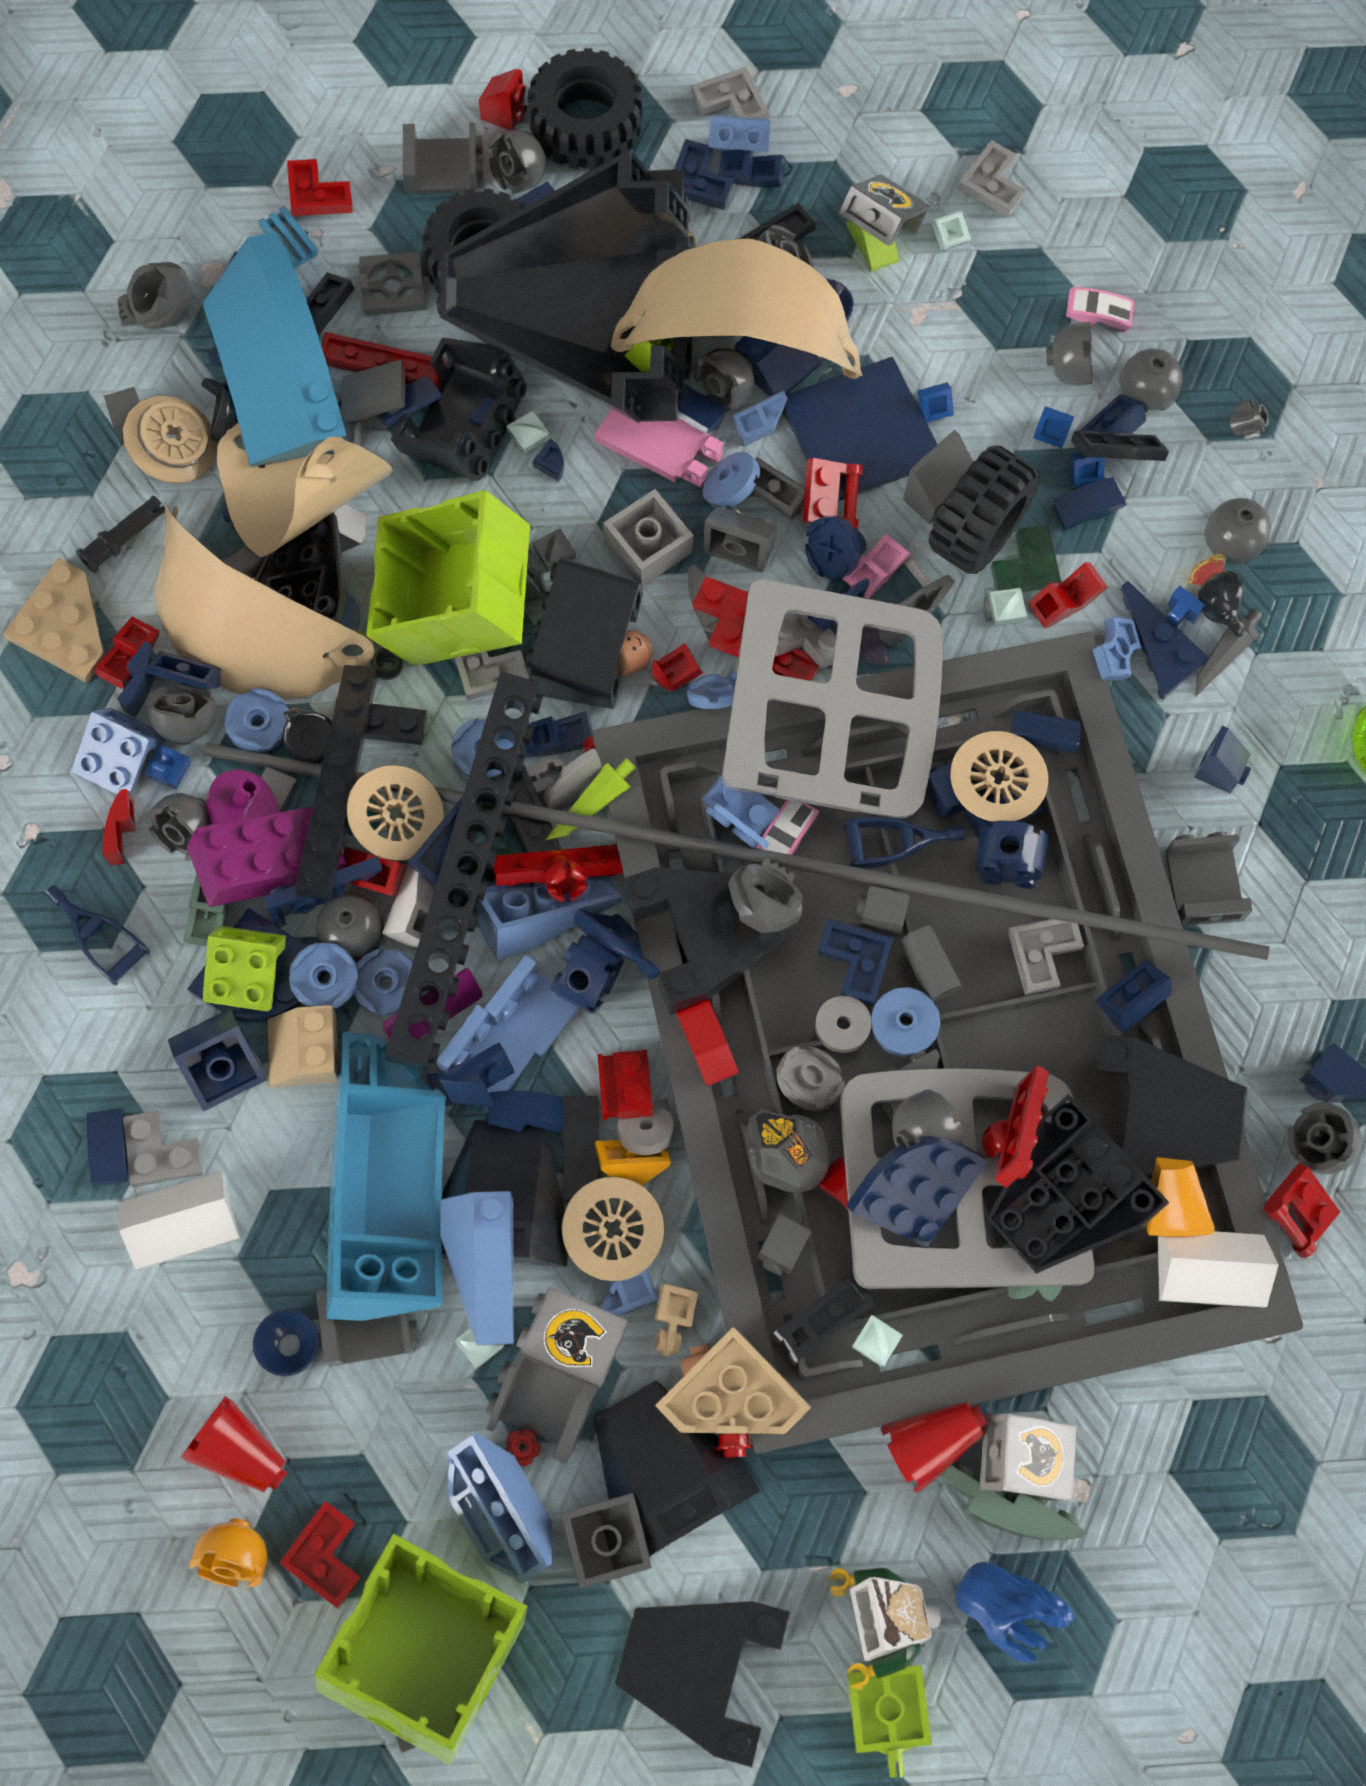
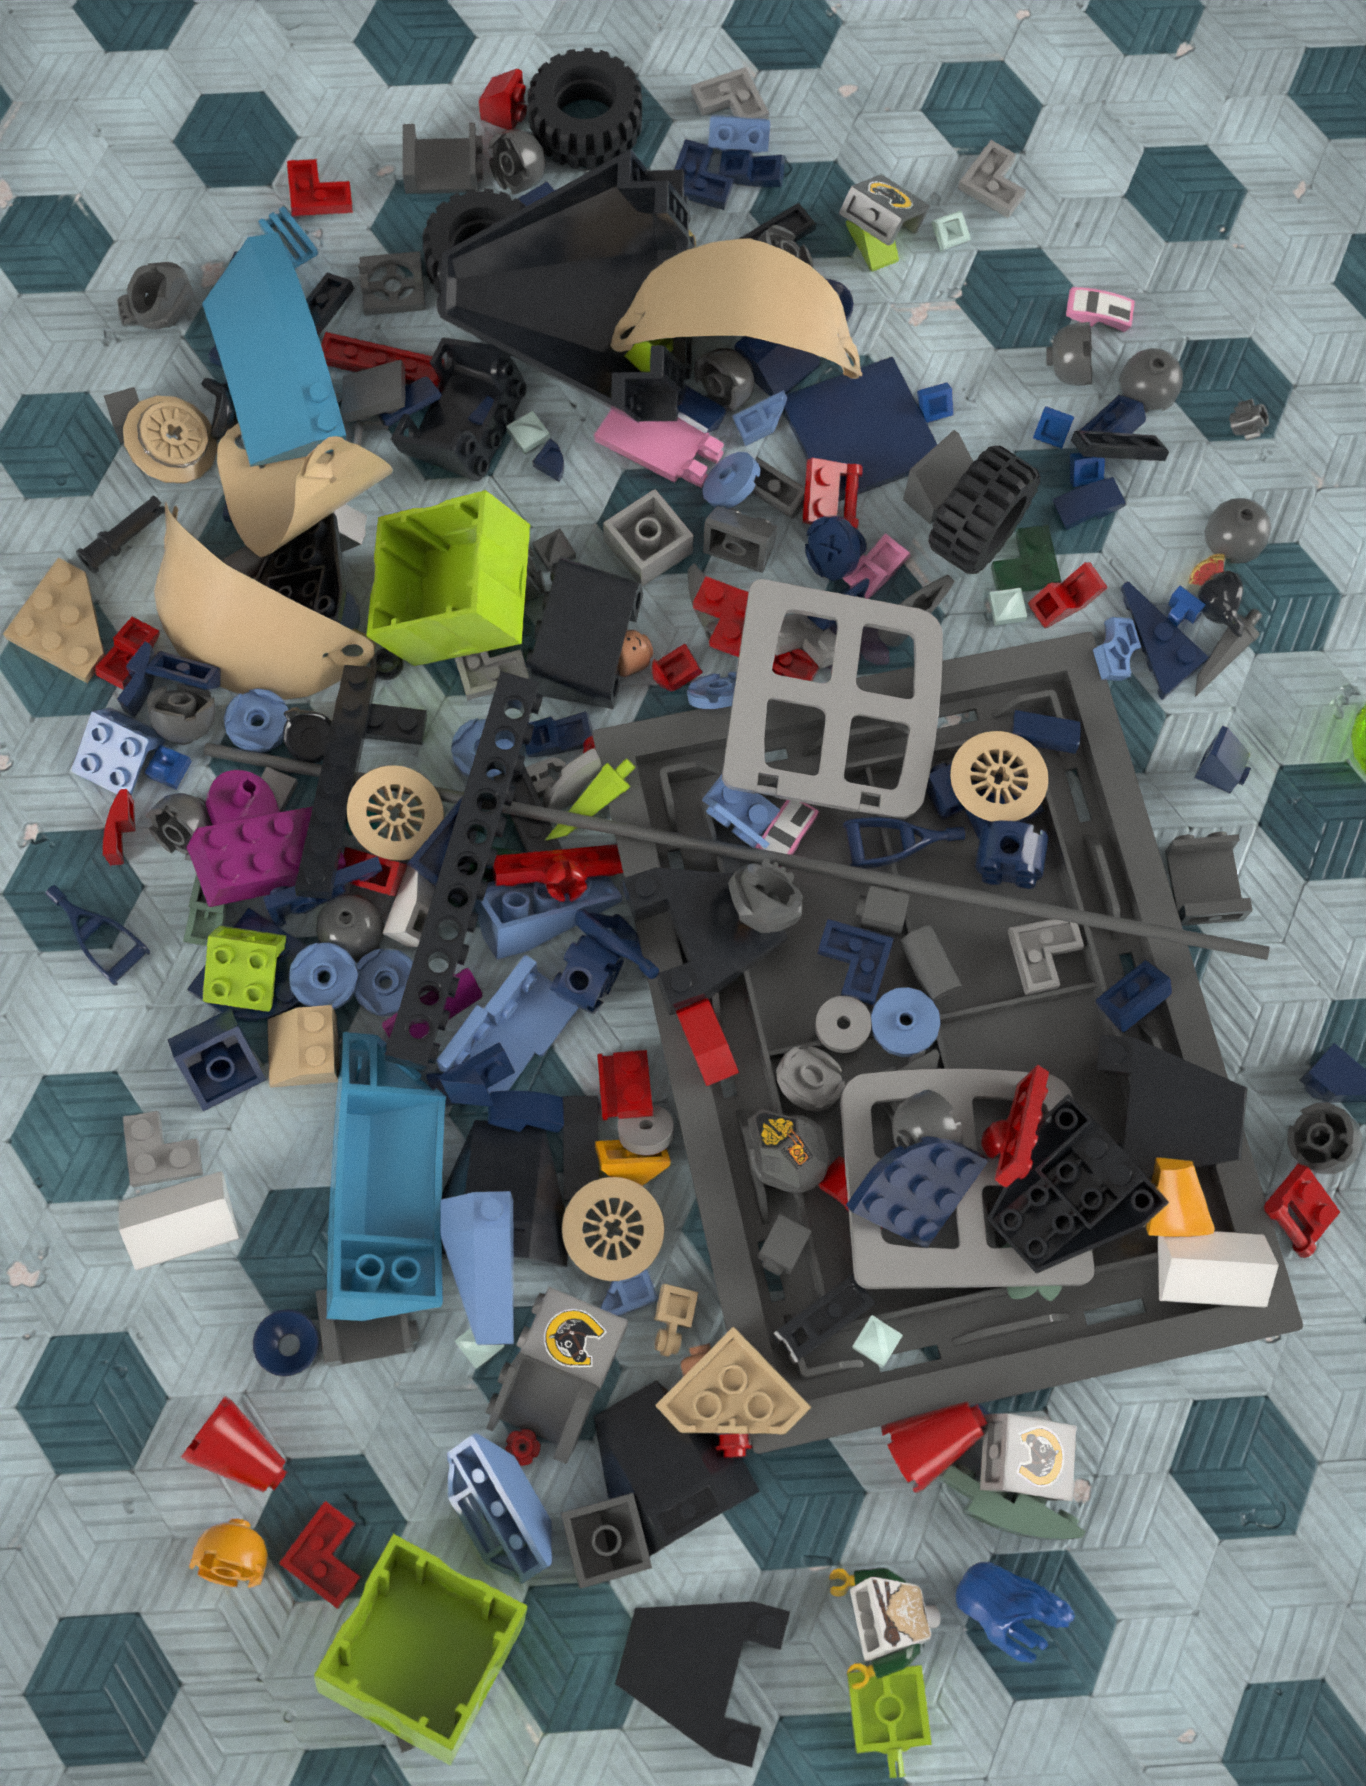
(107, 1147): dark blue slope -> none

